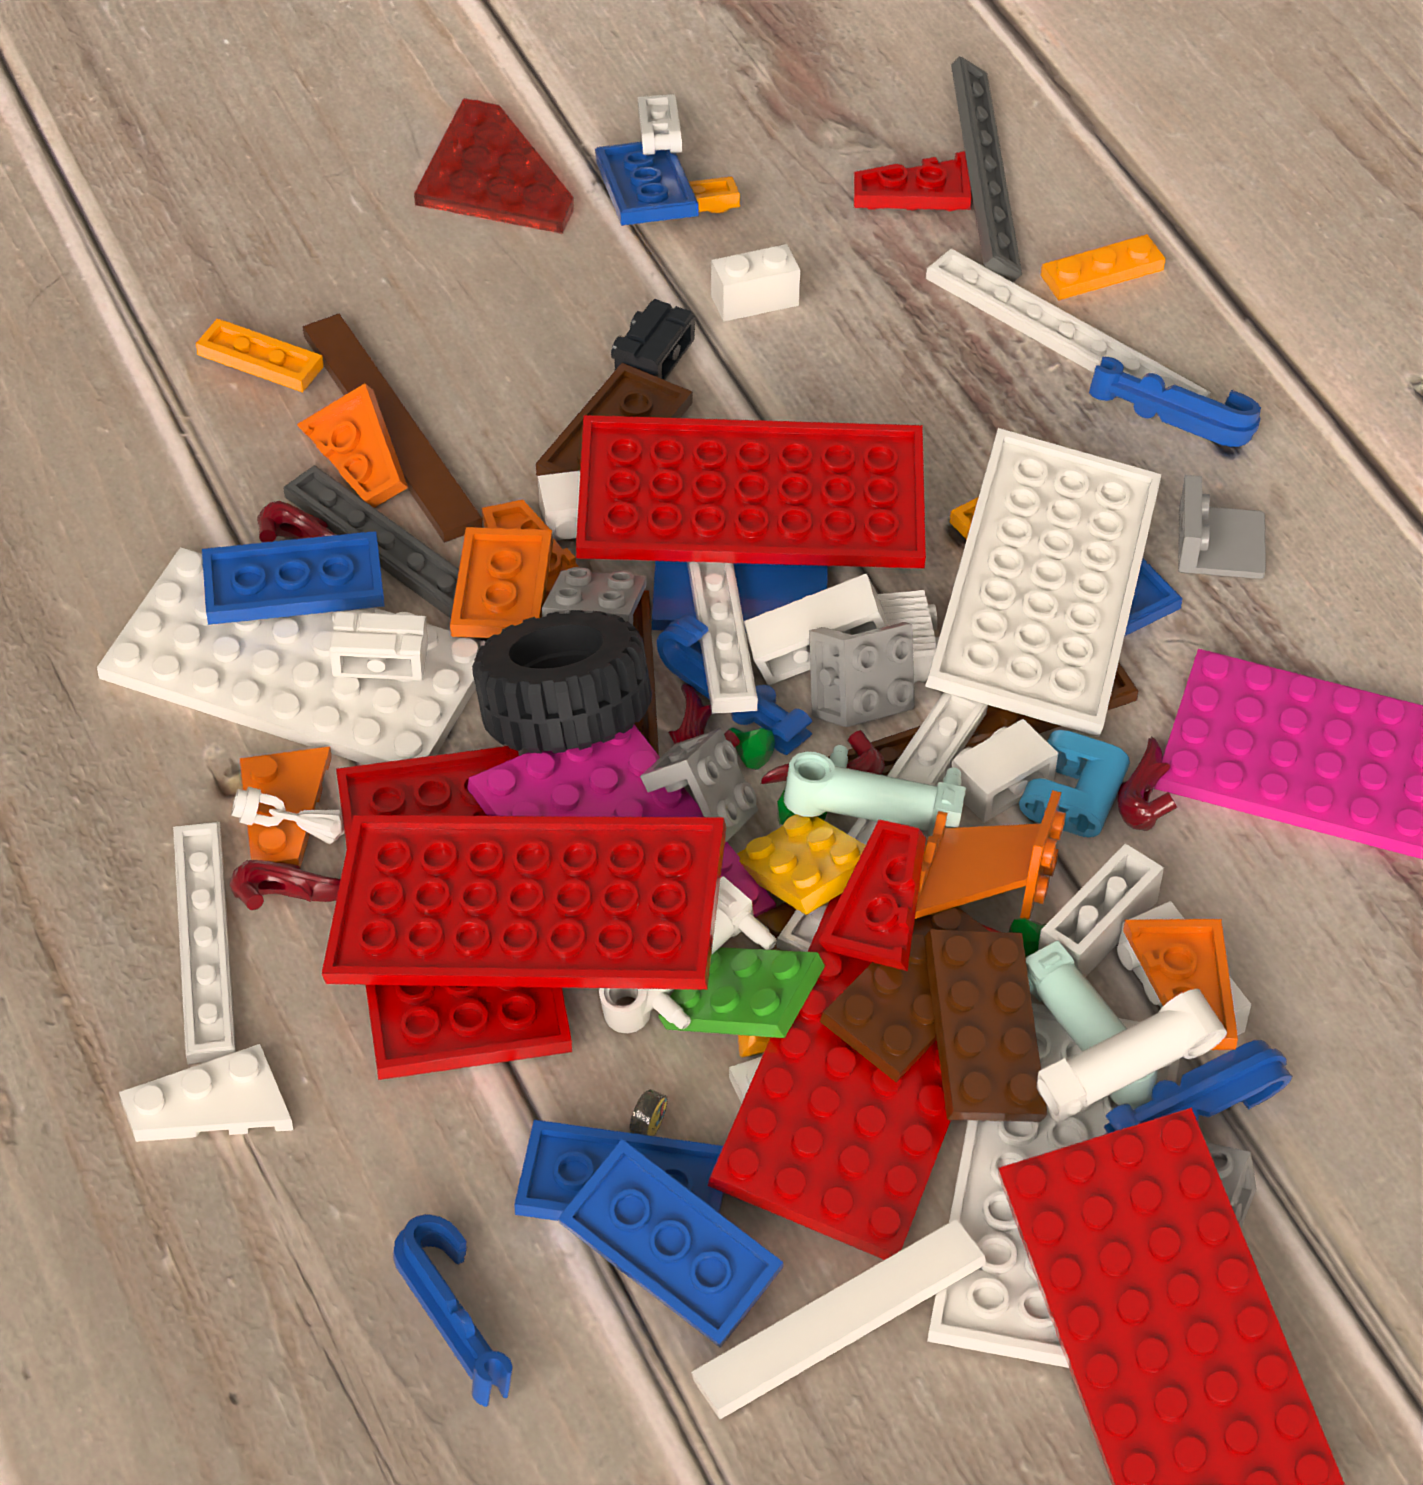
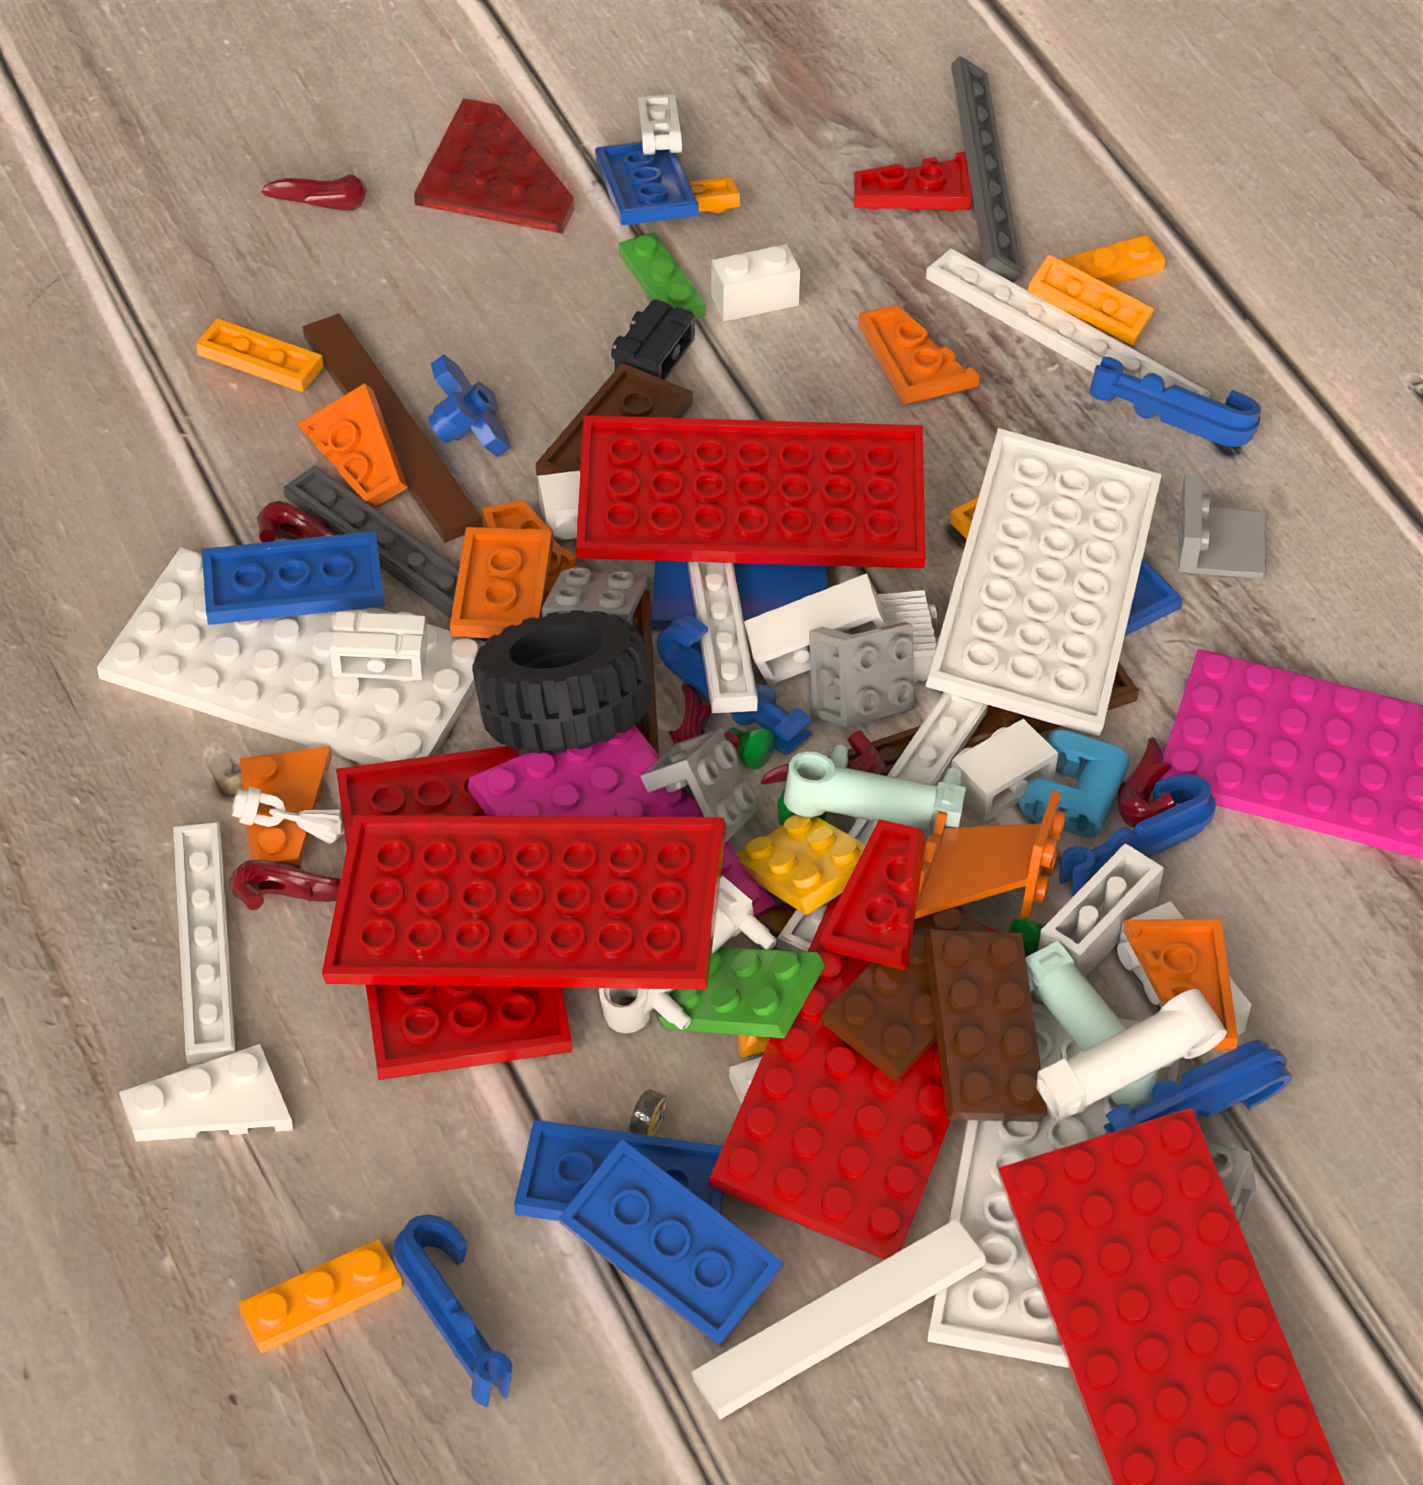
(320, 1295): none -> light orange plate
(337, 194): none -> dark red piece
(466, 409): none -> blue plant
(660, 273): none -> bright green plate
(910, 359): none -> orange wing
(1090, 300): none -> light orange plate
(1150, 835): none -> blue piece

